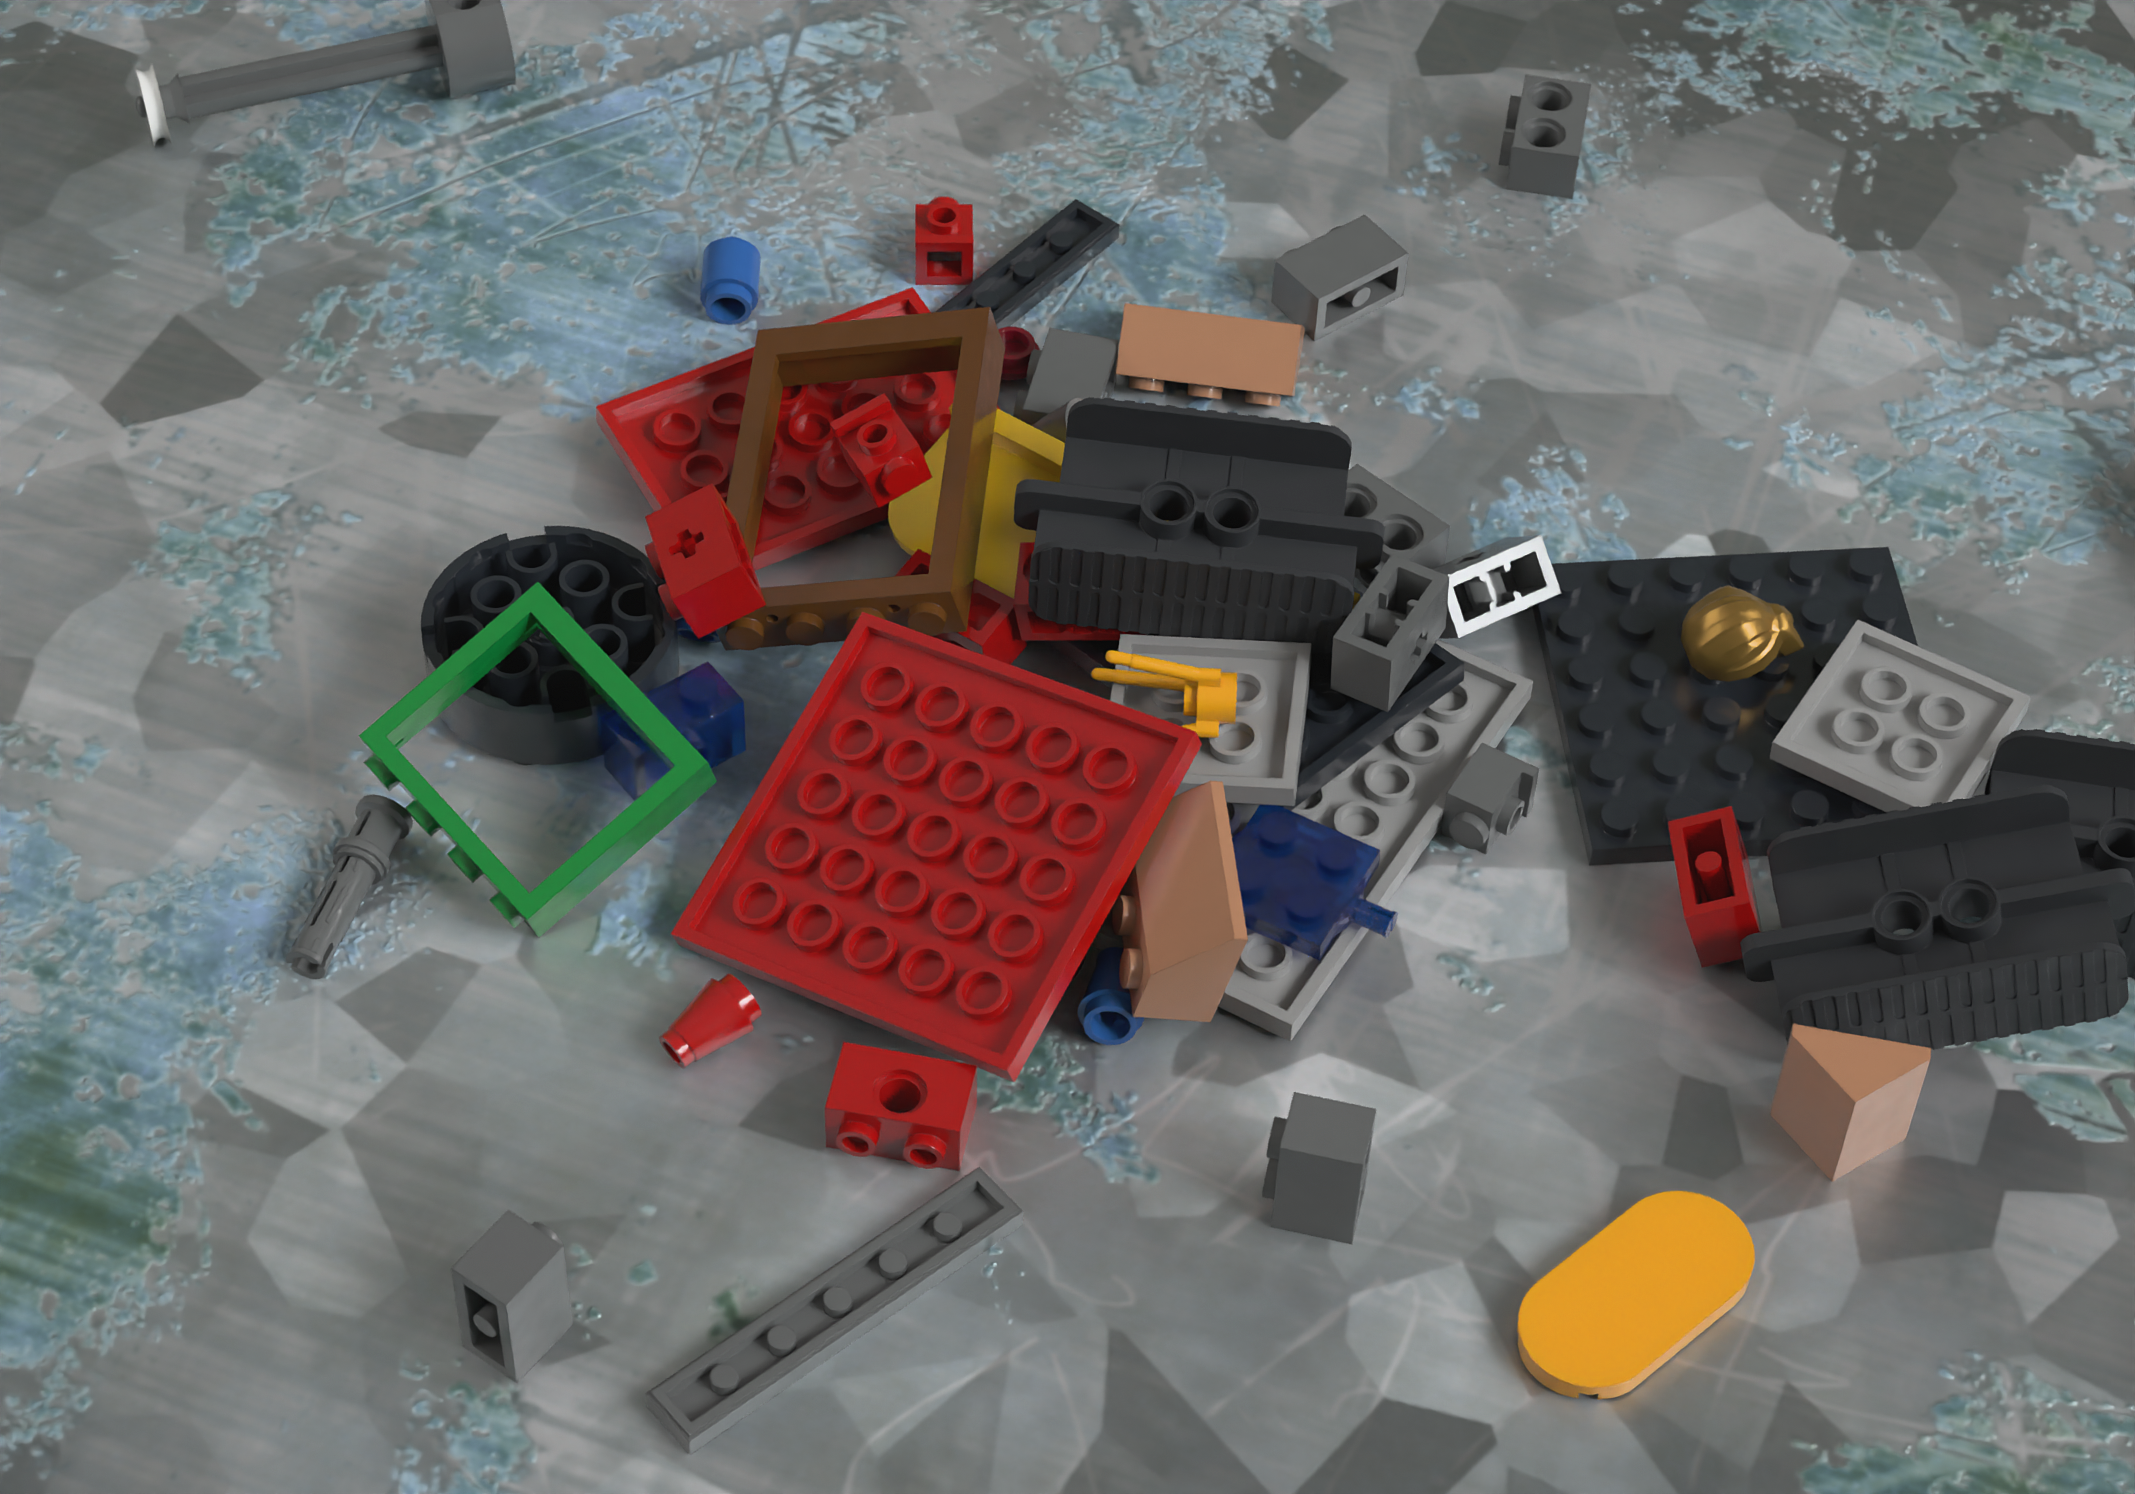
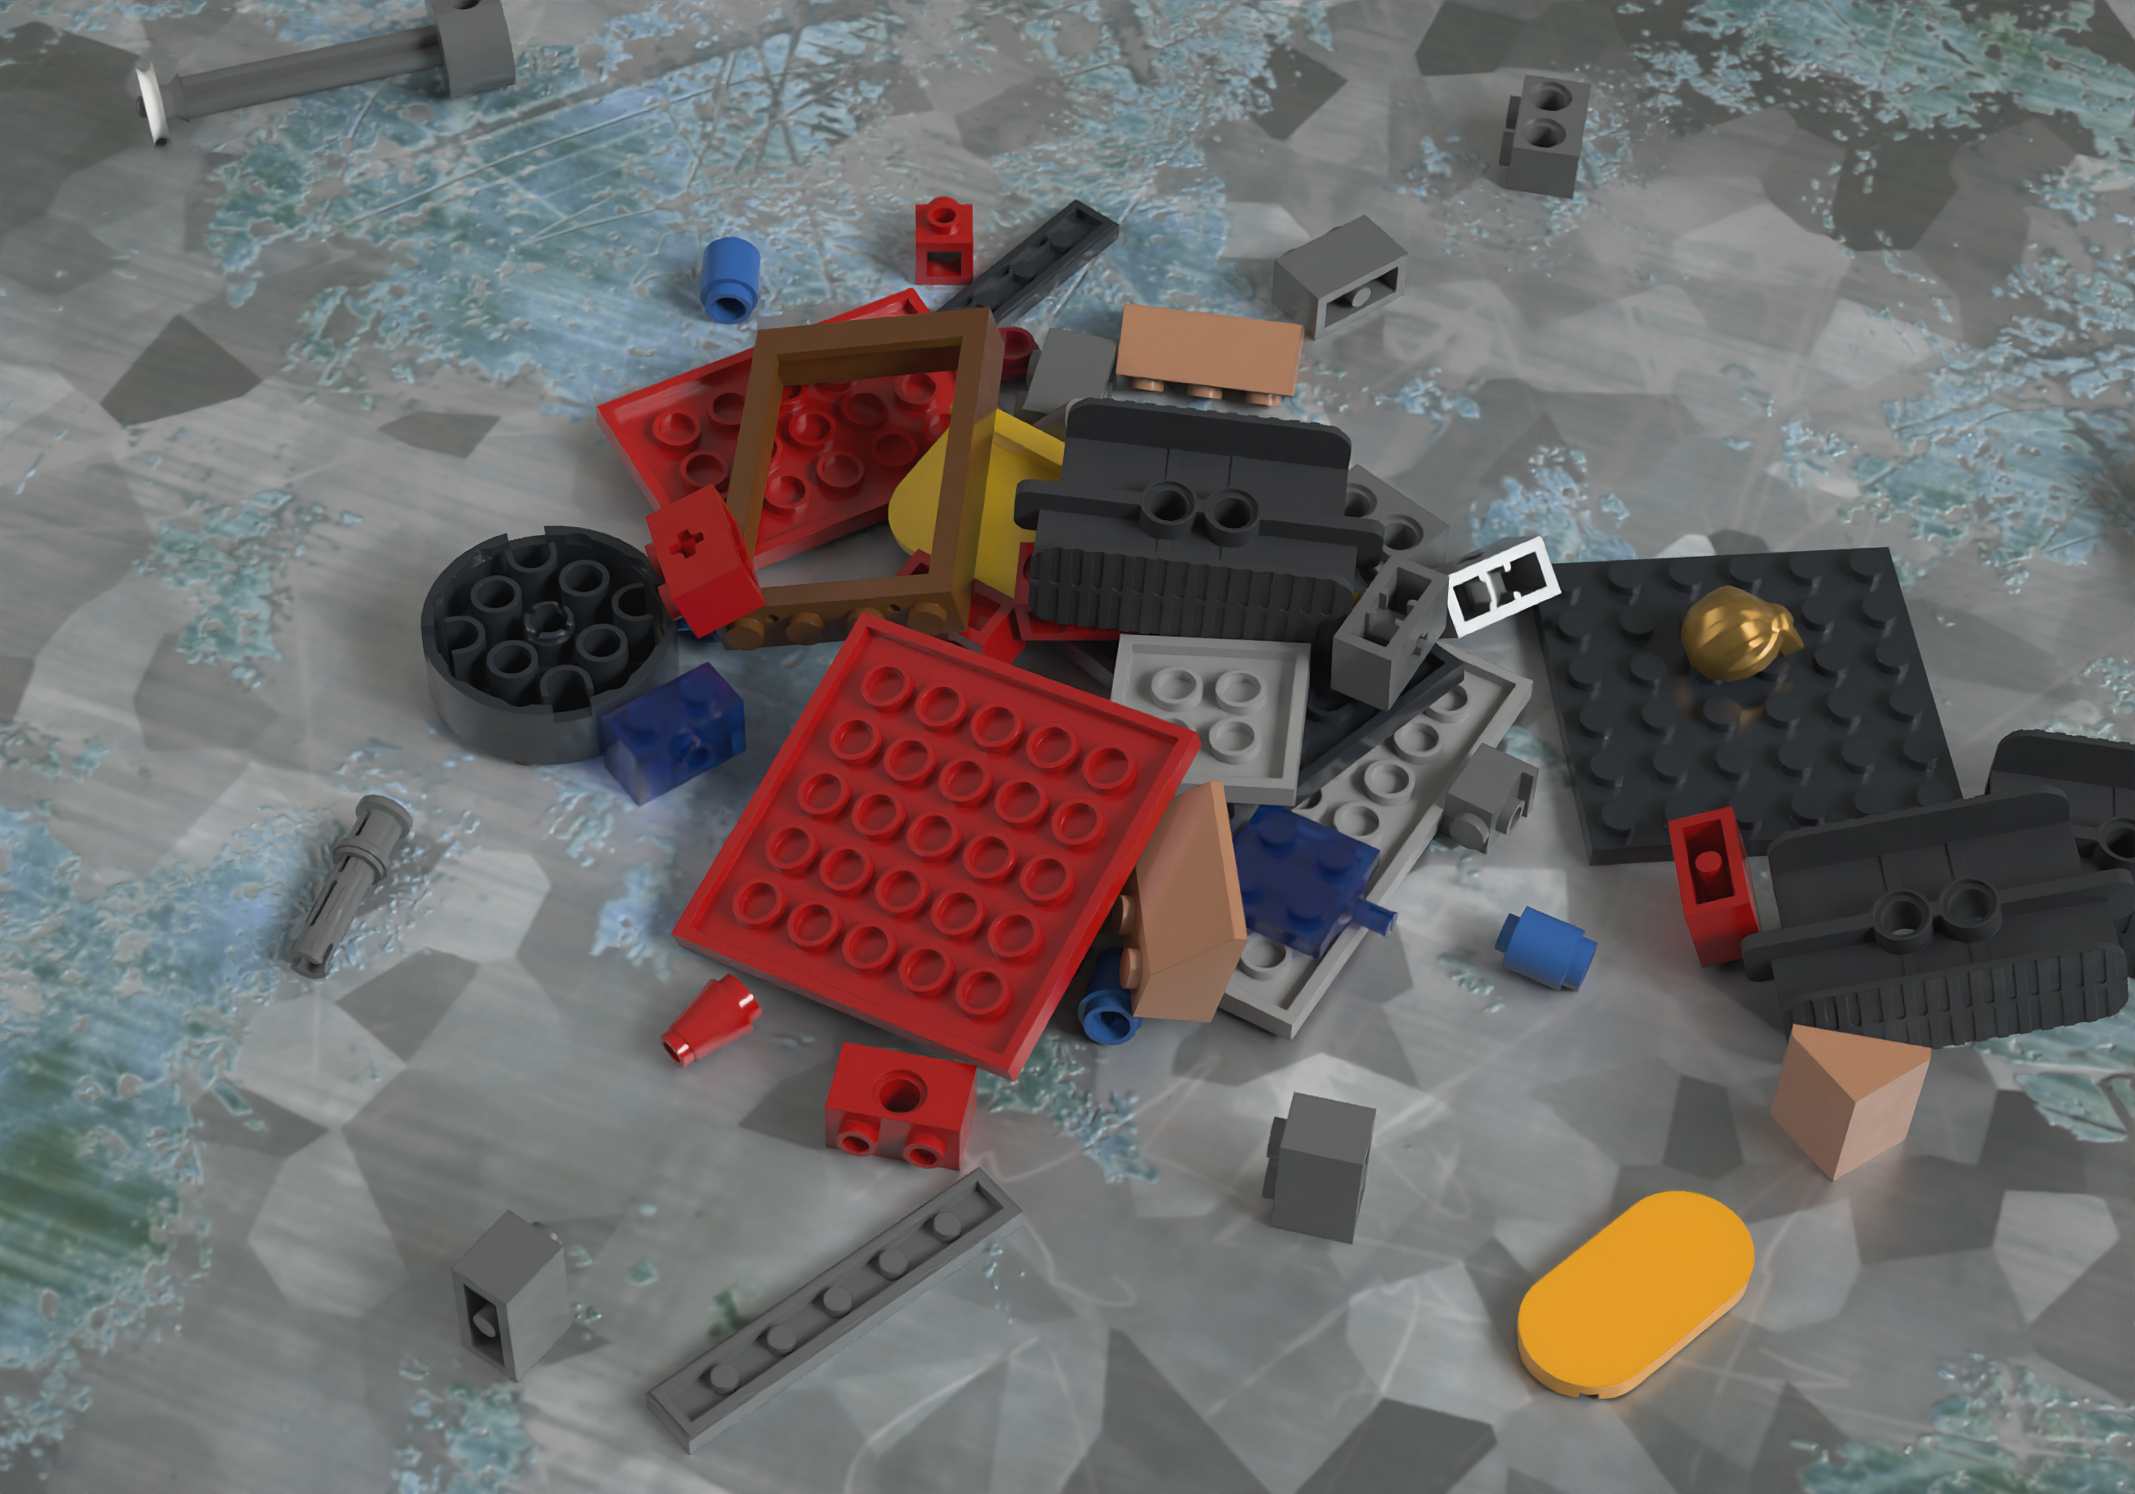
(608, 849): green window -> none
(881, 450): red brick -> none
(1207, 691): light orange plant -> none
(1545, 949): none -> blue brick
(1898, 723): light grey plate -> none

